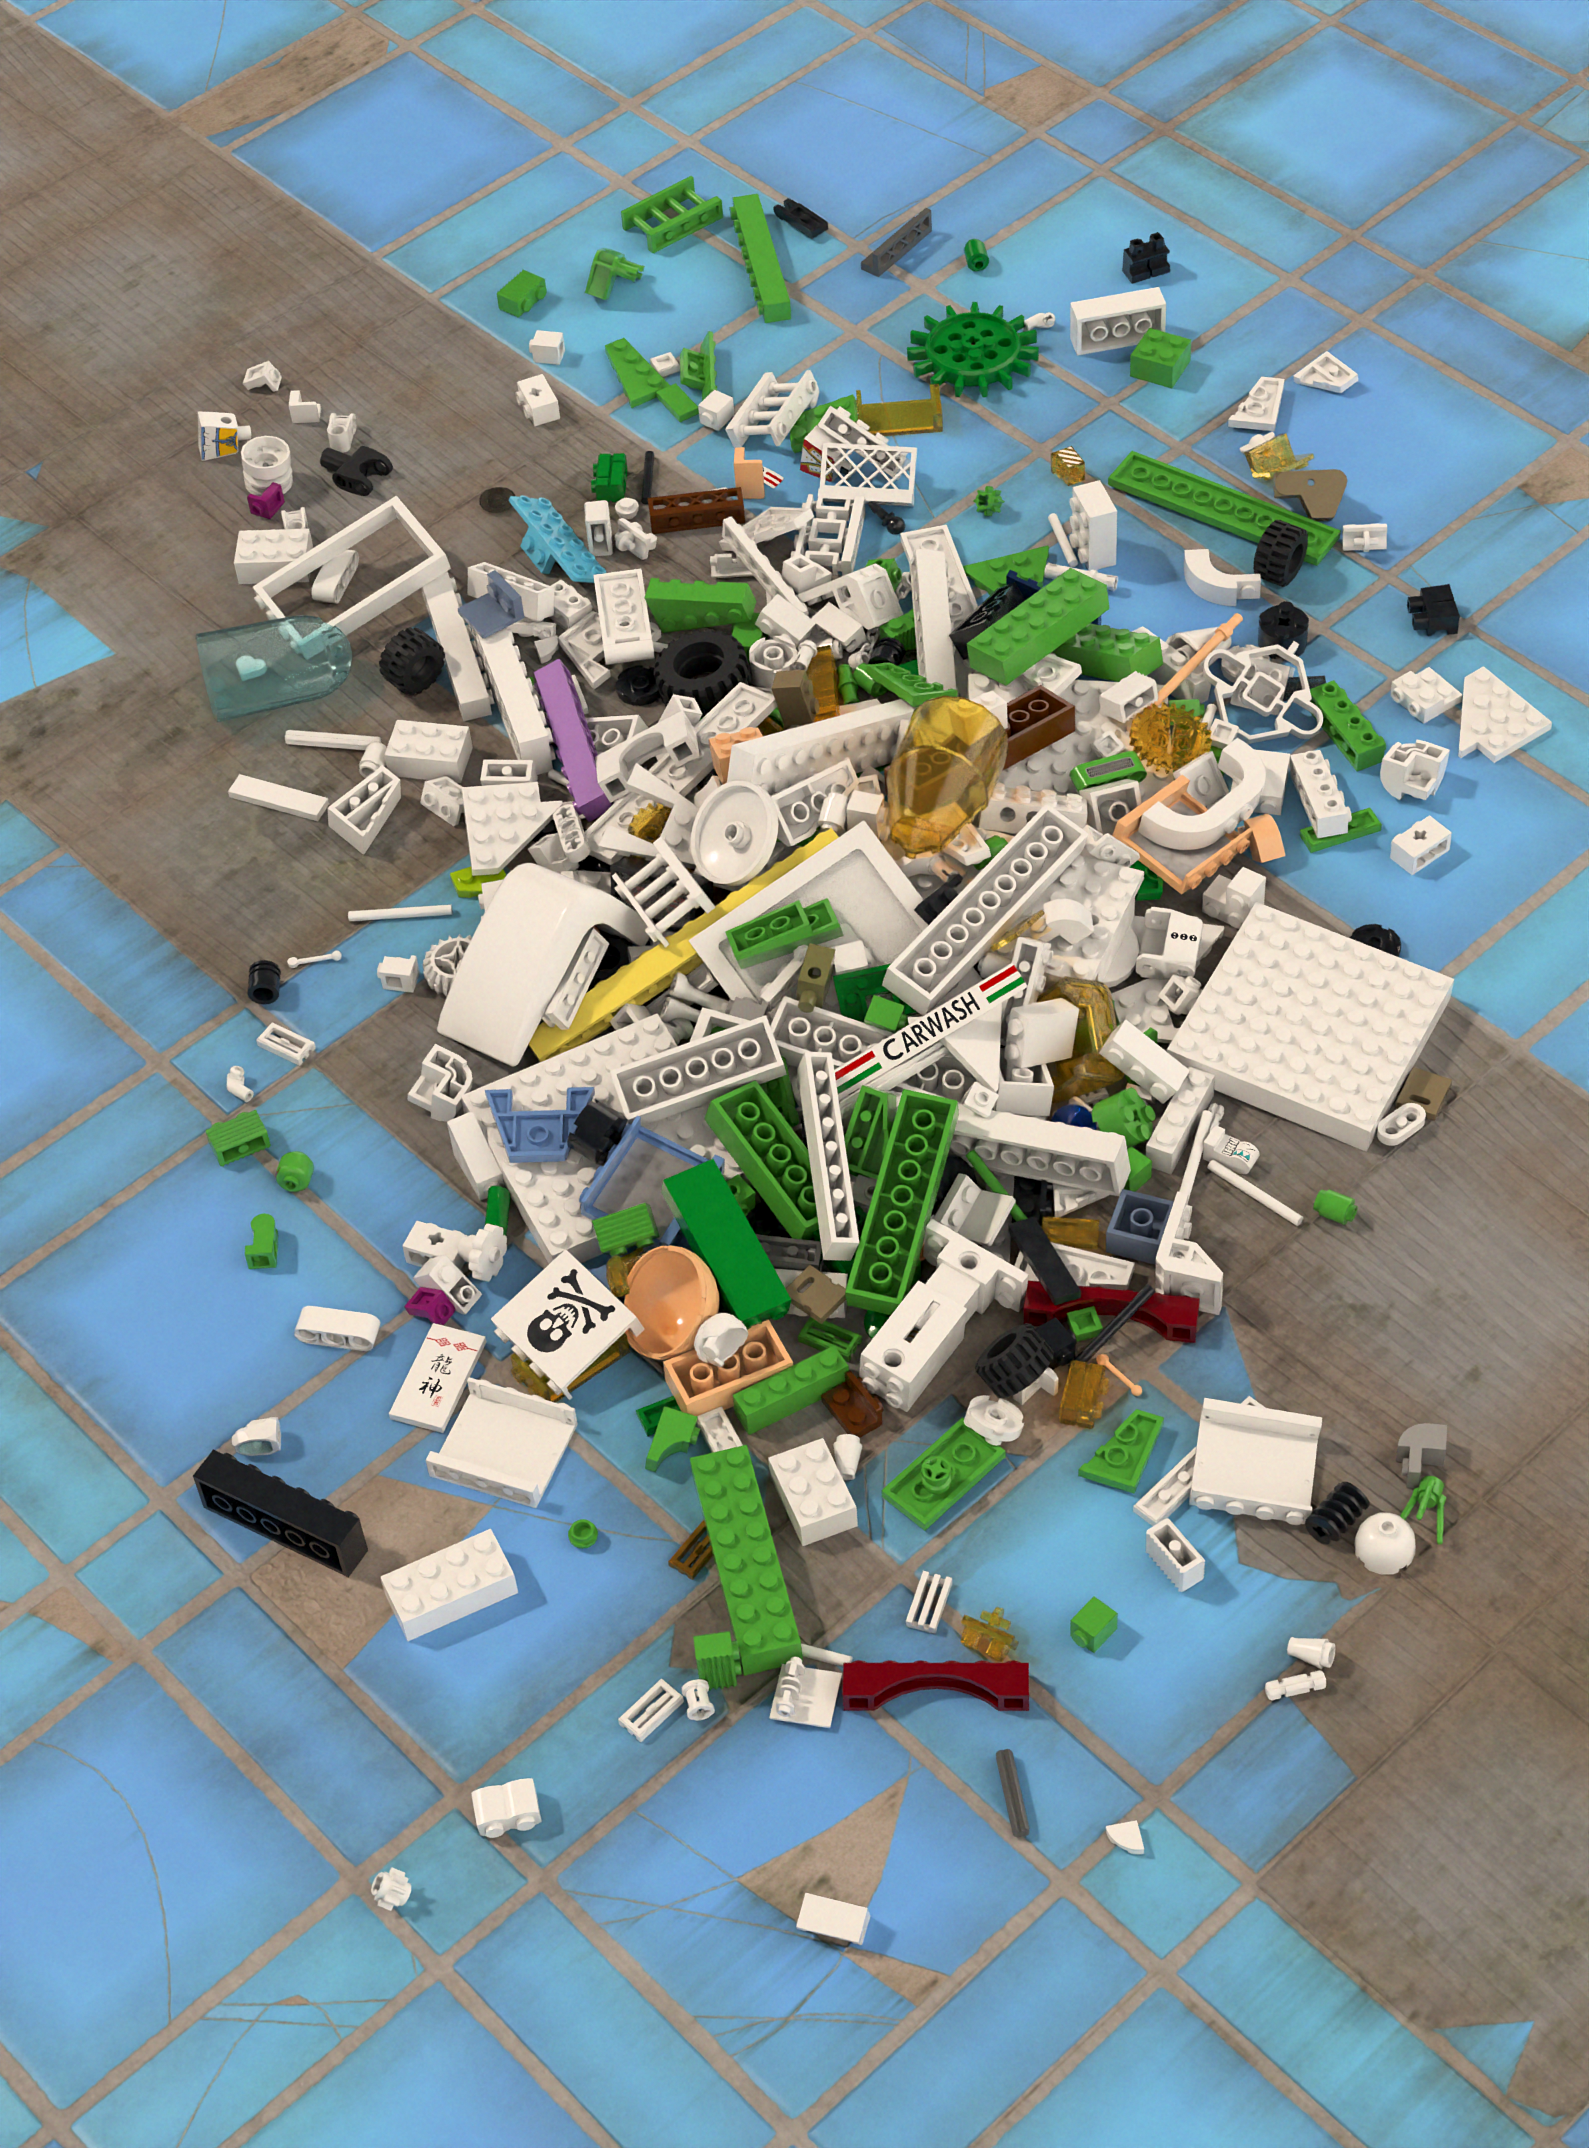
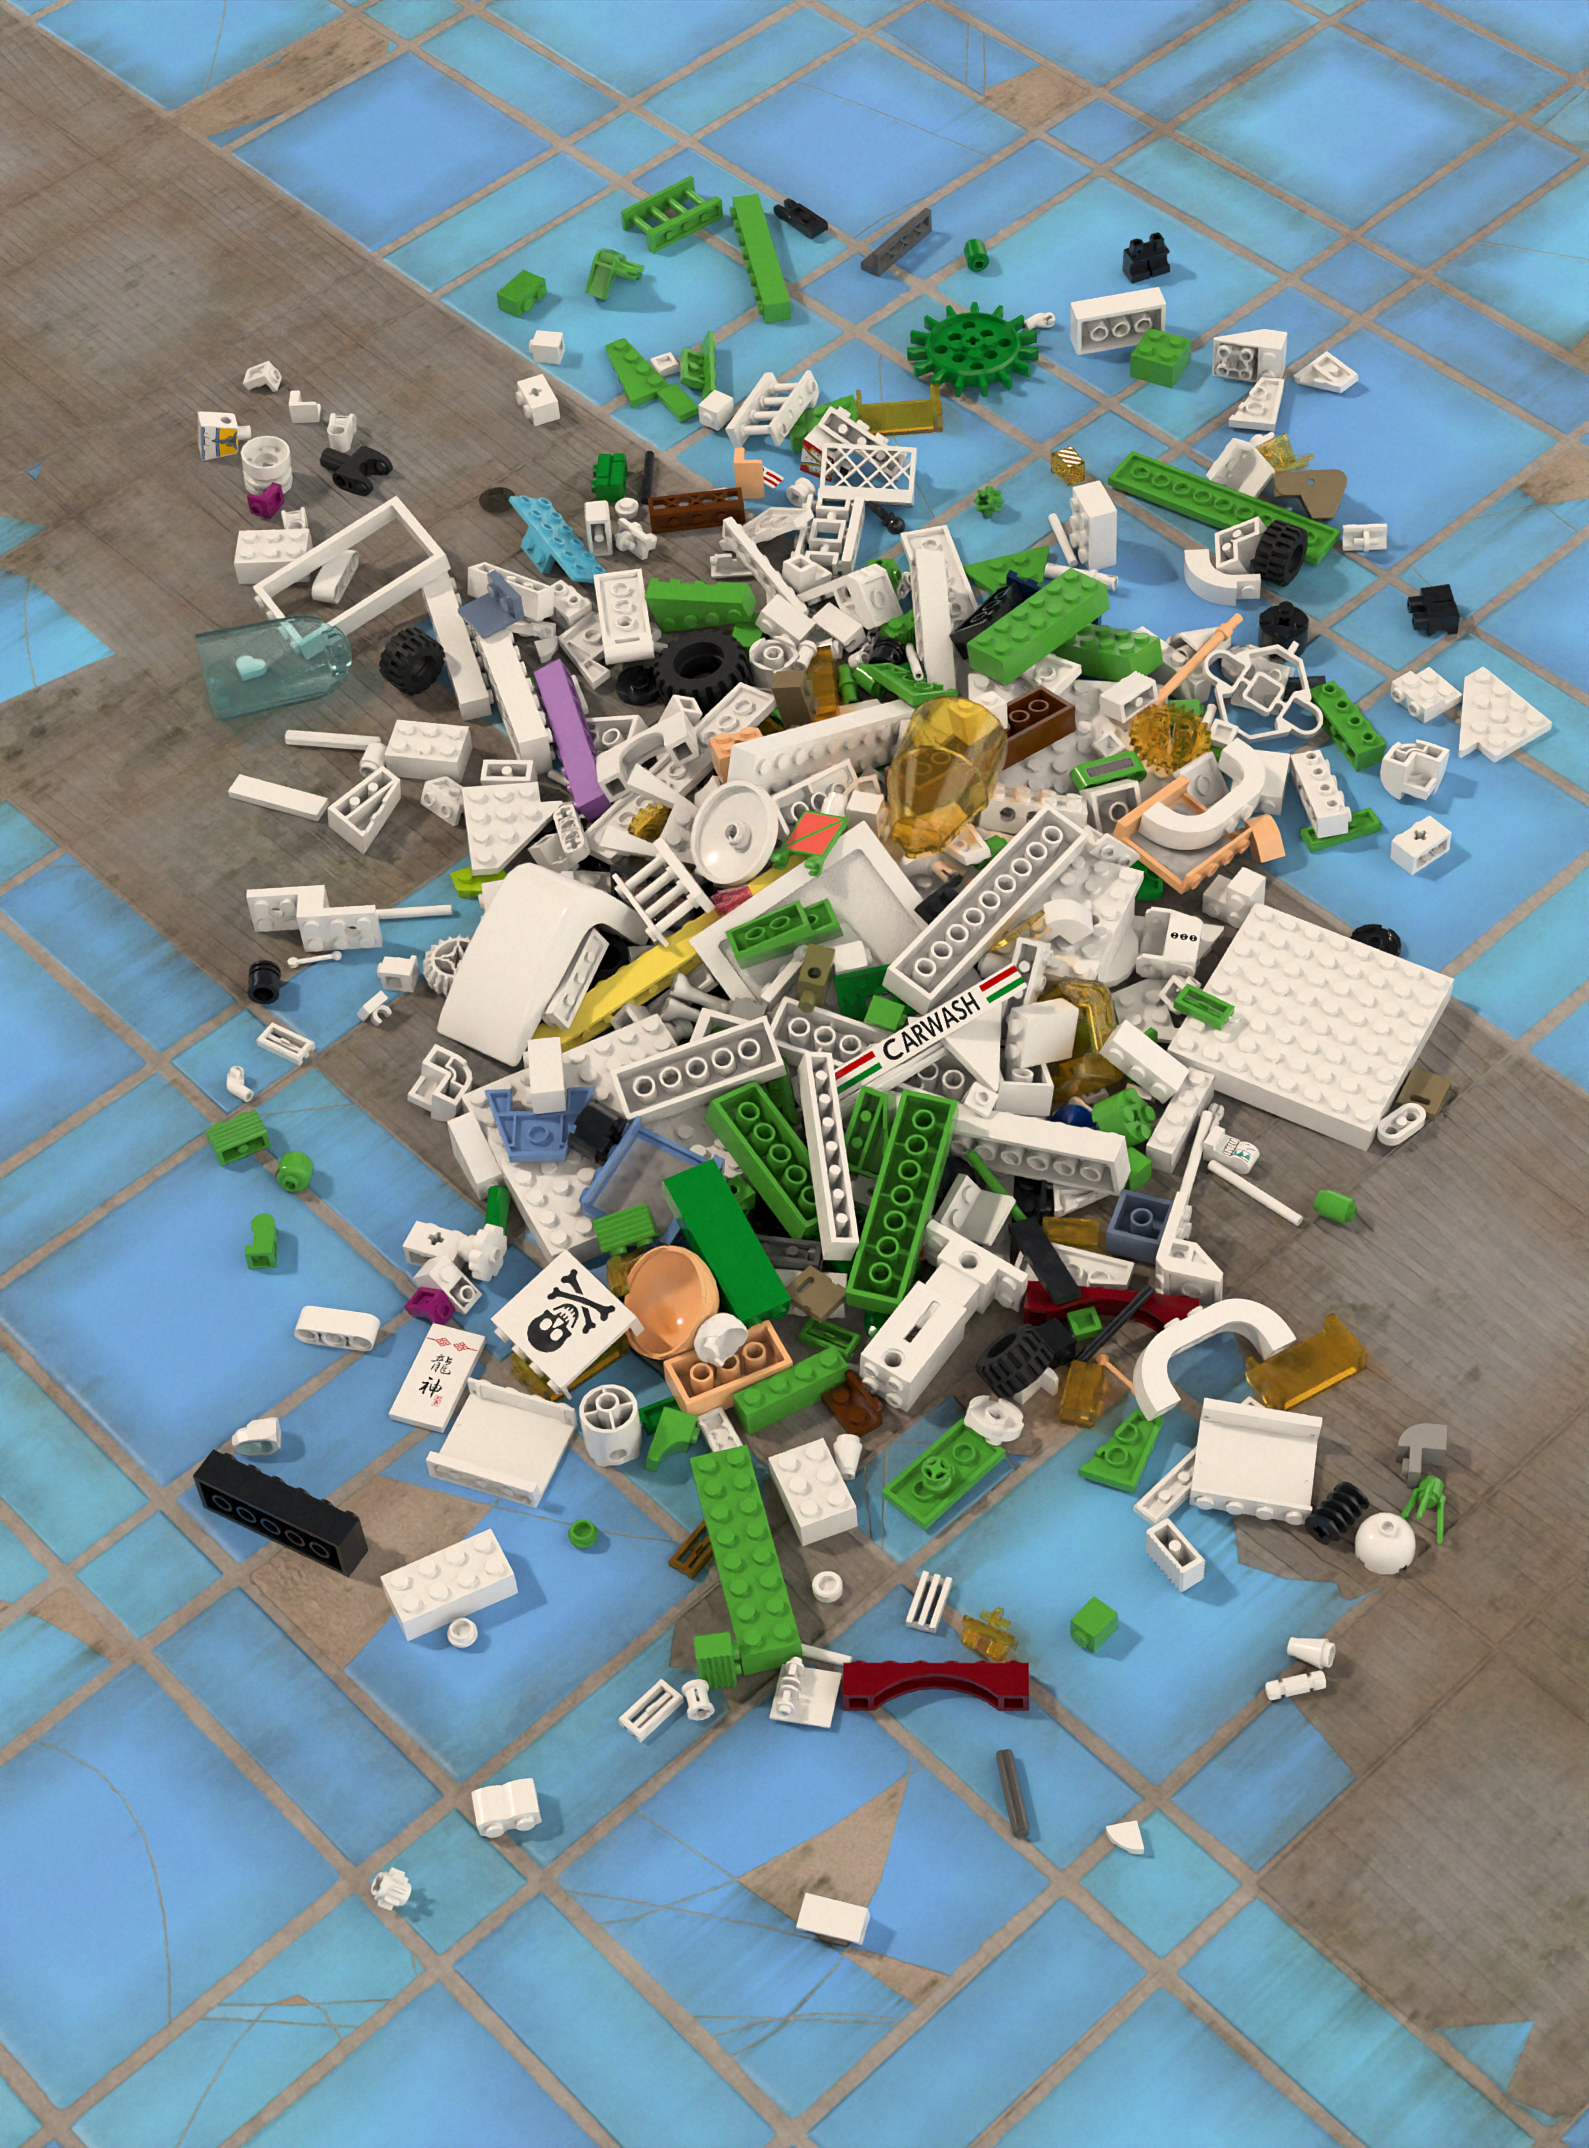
(310, 912): none -> white bracket
(375, 1006): none -> white tile
(462, 1633): none -> white plate
(544, 1075): none -> white brick
(611, 1425): none -> white cylinder
(729, 899): none -> clear pink cone
(798, 493): none -> white wheel
(811, 838): none -> flag
(827, 1586): none -> white tile
(914, 661): none -> white piece
(1201, 1010): none -> bright green tile
(1238, 546): none -> white brick
(1241, 468): none -> white bracket
(1250, 355): none -> white slope
(1251, 1319): none -> white arch
(1308, 1367): none -> clear yellow panel

